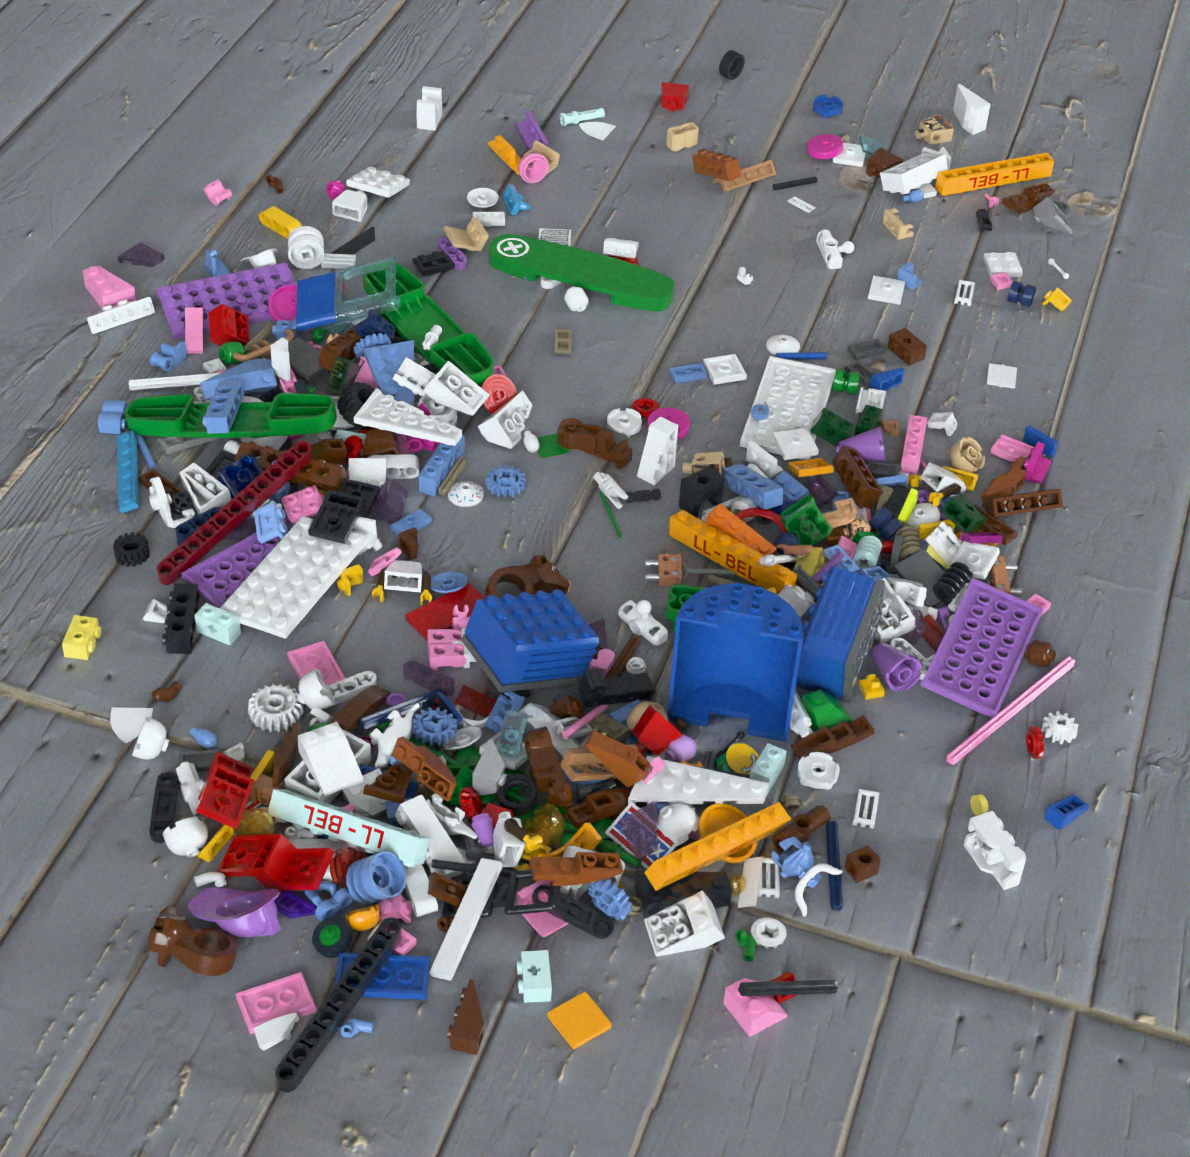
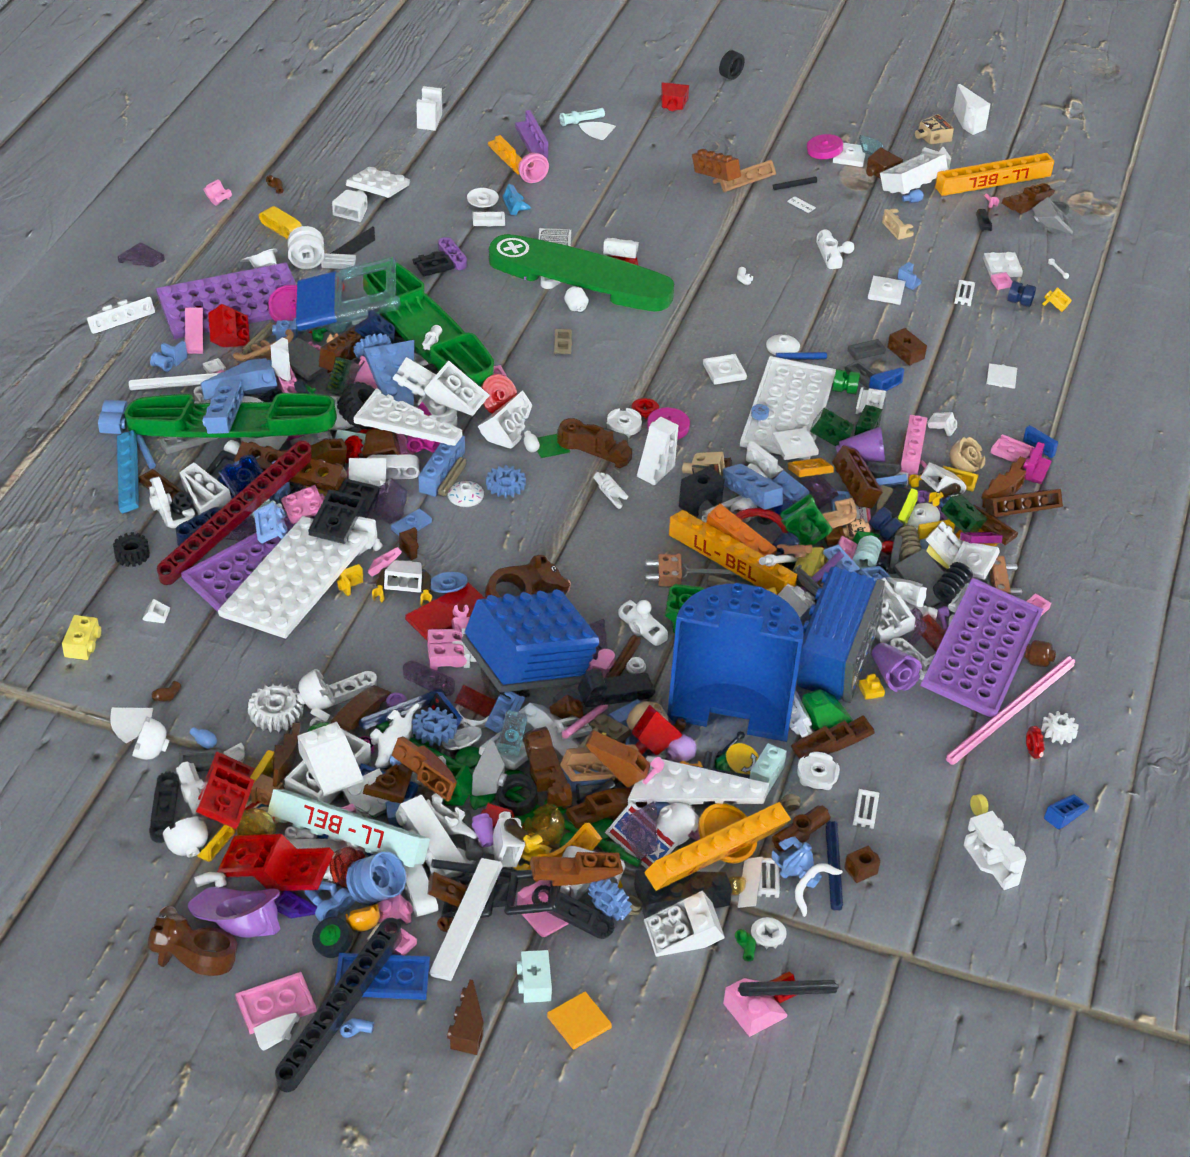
(107, 287): bright pink wedge -> none
(181, 620): black brick -> none
(214, 266): medium blue piece -> none
(218, 624): light aqua brick -> none
(228, 349): green head -> none
(316, 657): bright pink tile -> none
(334, 189): dark pink gear -> none
(470, 802): red gear -> none
(471, 239): tan bracket -> none
(551, 155): tan bracket -> none
(610, 514): green axle -> none
(643, 495): black axle -> none
(682, 136): tan brick -> none
(688, 373): medium blue tile -> none
(827, 106): blue plate -> none
(890, 427): medium nougat tile -> none
(928, 190): white tile -> none

